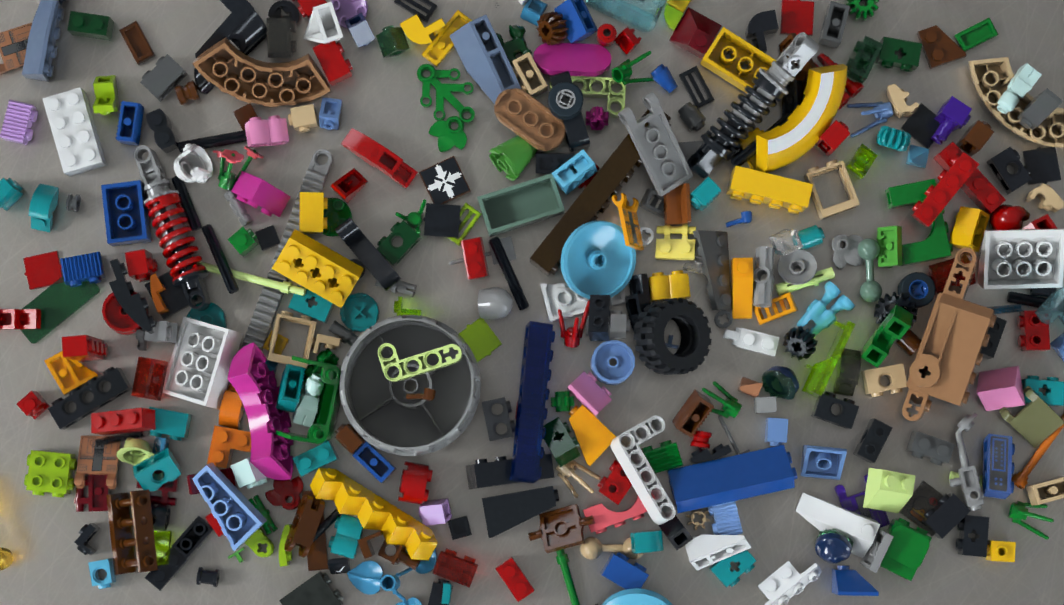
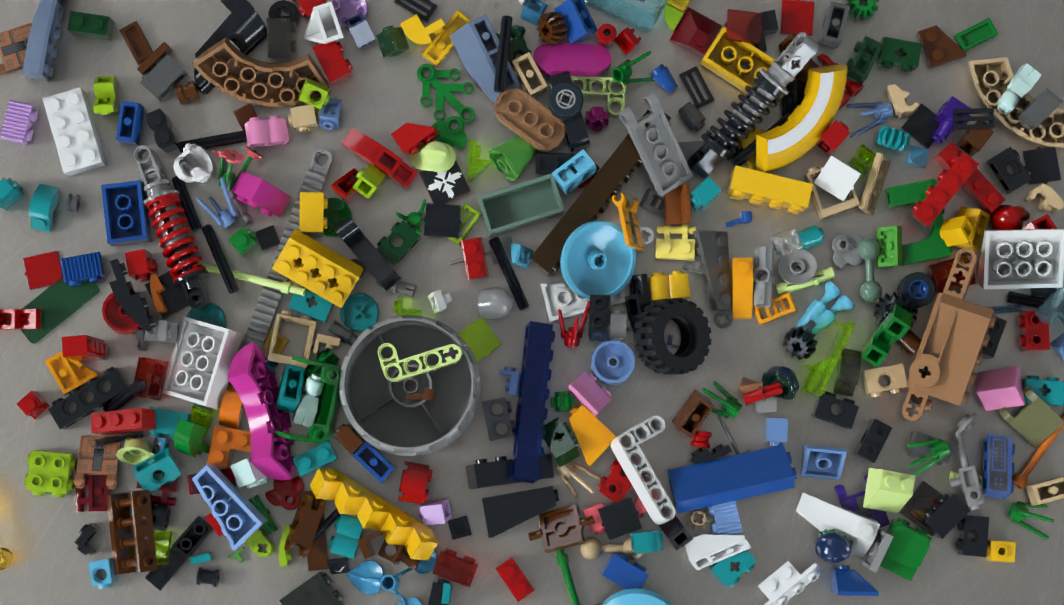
(125, 396): none -> black axle
(150, 62): none -> reddish brown tile
(189, 437): none -> green brick
(201, 558): none -> teal tile
(202, 416): none -> clear neon green bracket
(224, 217): none -> medium blue plant
(308, 87): none -> lime brick
(368, 180): none -> lime brick
(412, 136): none -> red slope
(434, 157): none -> yellowish green piece
(439, 301): none -> white tile
(475, 166): none -> clear neon green slope
(503, 52): none -> black axle
(512, 383): none -> medium blue bracket
(520, 255): none -> medium azure slope
(620, 518): none -> black piece
(663, 457): green brick -> none
(743, 26): none -> clear red piece
(753, 341): white hinge -> none
(762, 393): none -> red axle
(837, 178): none -> white piece
(874, 183): none -> tan tile
(938, 452): none -> green plant
(956, 231): none -> yellow brick
(990, 118): none -> black tile

